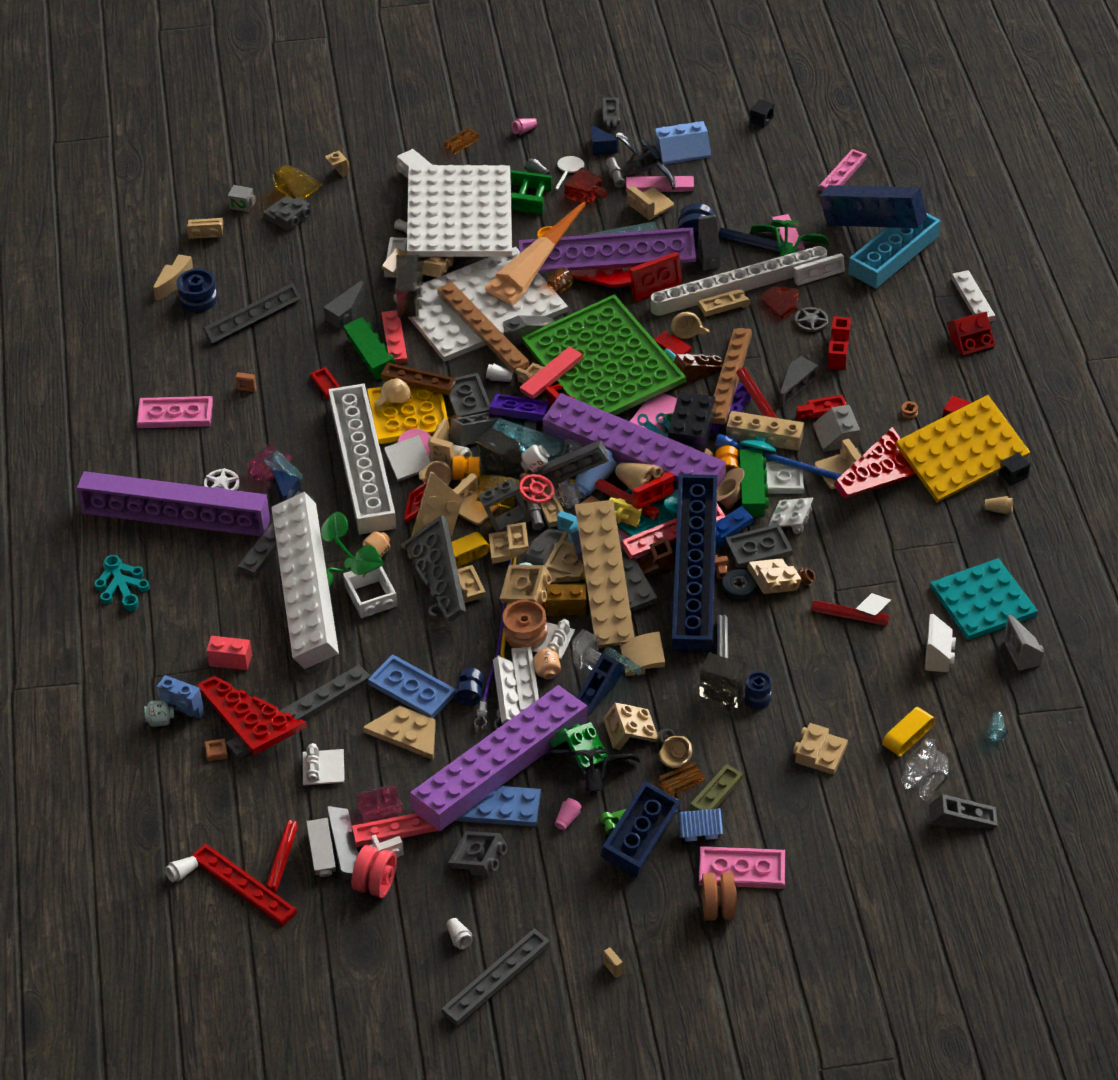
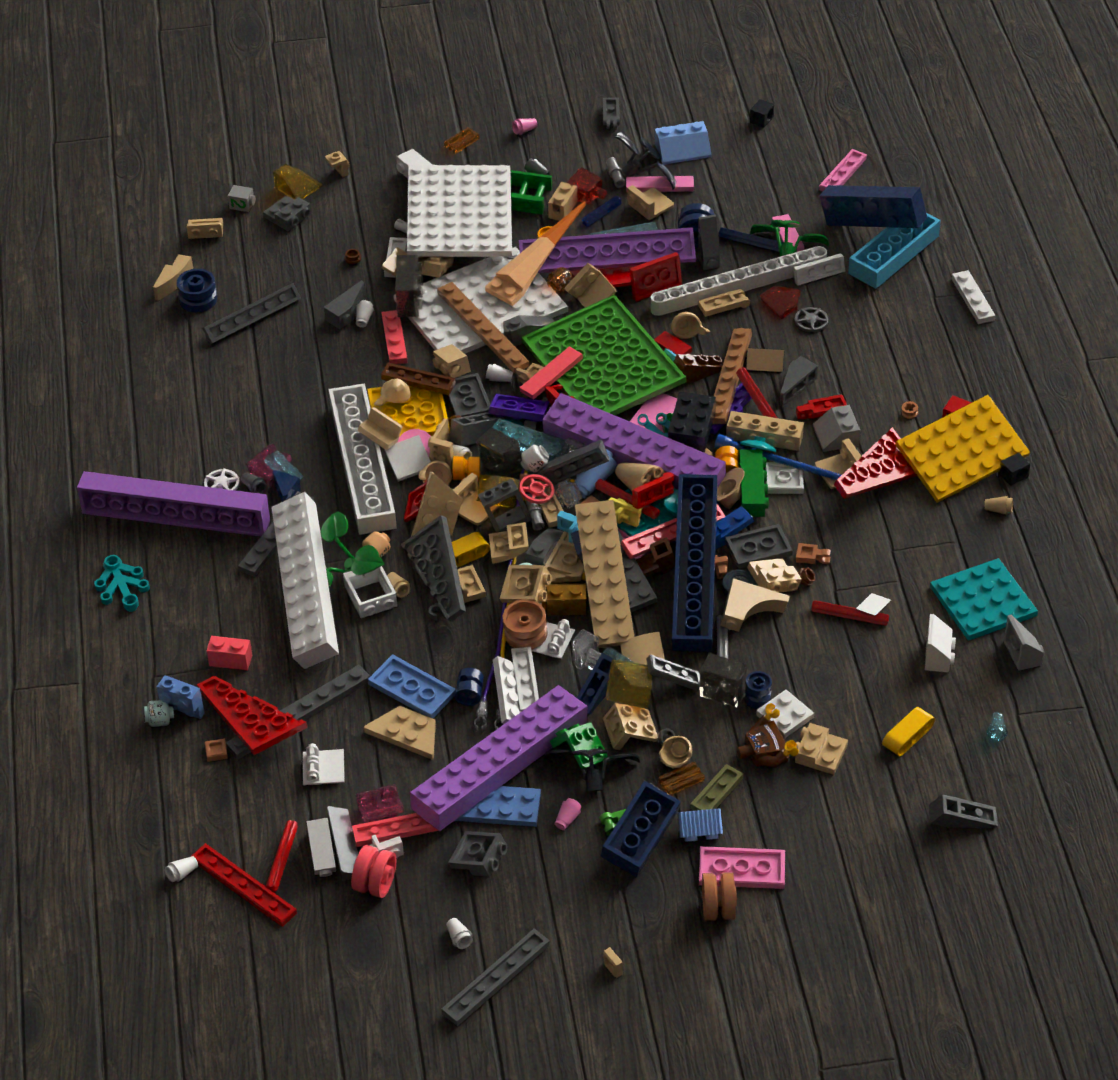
(175, 412): bright pink tile -> none
(246, 382): nougat tile -> none
(254, 483): none -> dark grey cone
(324, 381): red tile -> none
(352, 256): none -> reddish brown plate
(363, 312): none -> white cone
(368, 346): green brick -> none
(380, 429): none -> tan panel
(399, 584): none -> tan cone
(451, 361): none -> tan brick
(546, 663): light nougat head -> none
(565, 198): none -> tan brick
(568, 164): white piece -> none
(590, 286): none -> tan bracket
(601, 211): none -> clear blue axle
(603, 142): dark blue slope -> none
(629, 683): none -> clear yellow slope
(673, 672): none -> dark grey tile
(748, 599): none -> tan arch
(765, 360): none -> tan panel
(766, 743): none -> reddish brown torso
(792, 513): white hinge -> none
(792, 713): none -> white plate
(810, 553): none -> nougat plate
(839, 343): red arch -> none
(926, 768): clear piece -> none
(971, 333): red slope -> none

